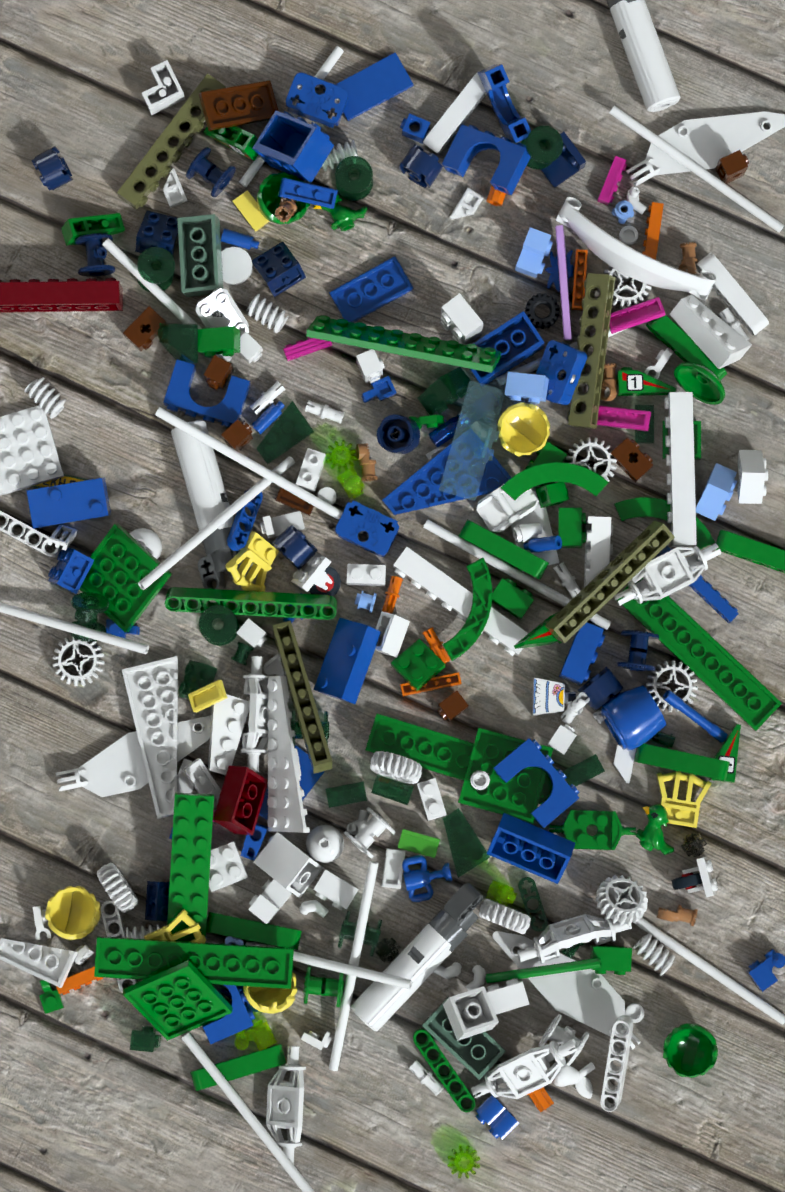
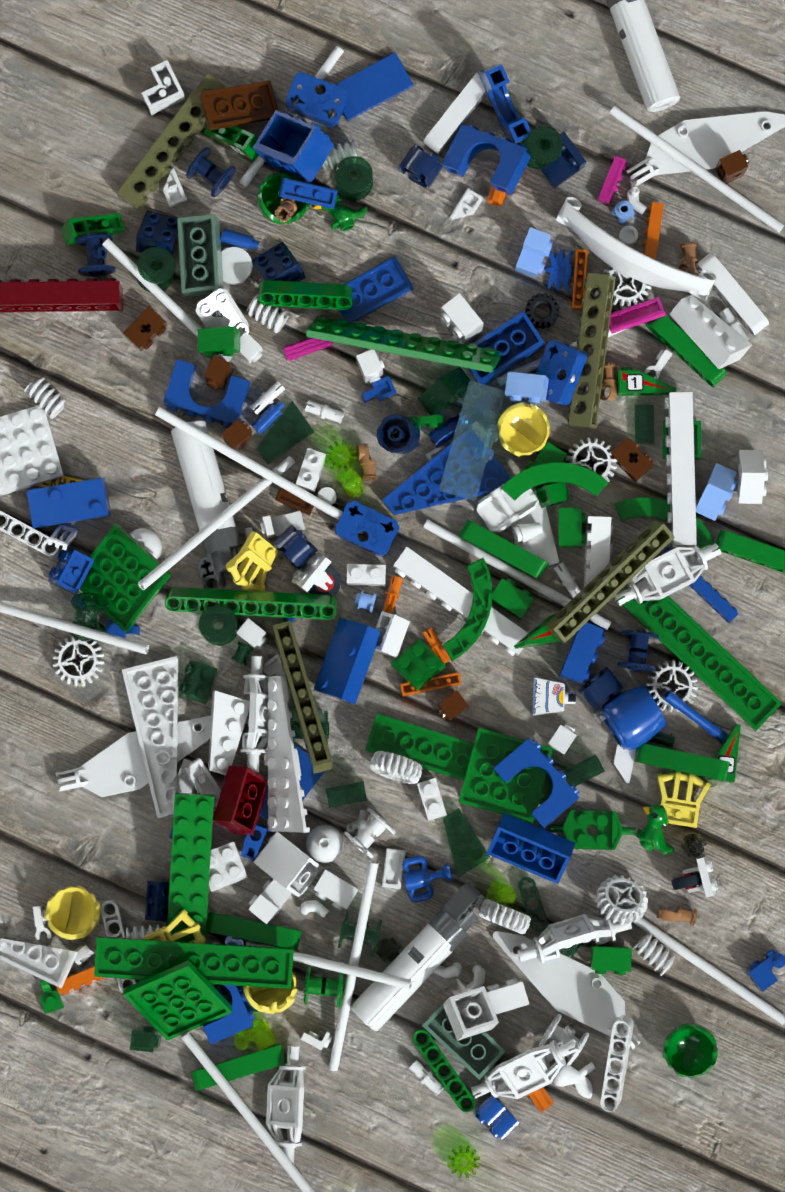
(53, 168): dark blue brick -> none
(117, 887): white gear -> none
(180, 340): clear green slope -> none
(207, 696): light yellow tile -> none
(247, 520): blue beam -> none
(249, 209): light yellow tile -> none
(305, 295): none -> green beam
(392, 789): clear green plate -> none
(418, 843): bright green panel -> none
(419, 135): blue brick -> none
(480, 780): white plate -> none
(543, 544): blue cylinder -> none
(543, 970): green piece -> none
(563, 279): lavender tile -> none
(575, 708): white pin -> none
(623, 418): dark pink plate -> none
(635, 1012): white tile -> none
(700, 381): green dish -> none

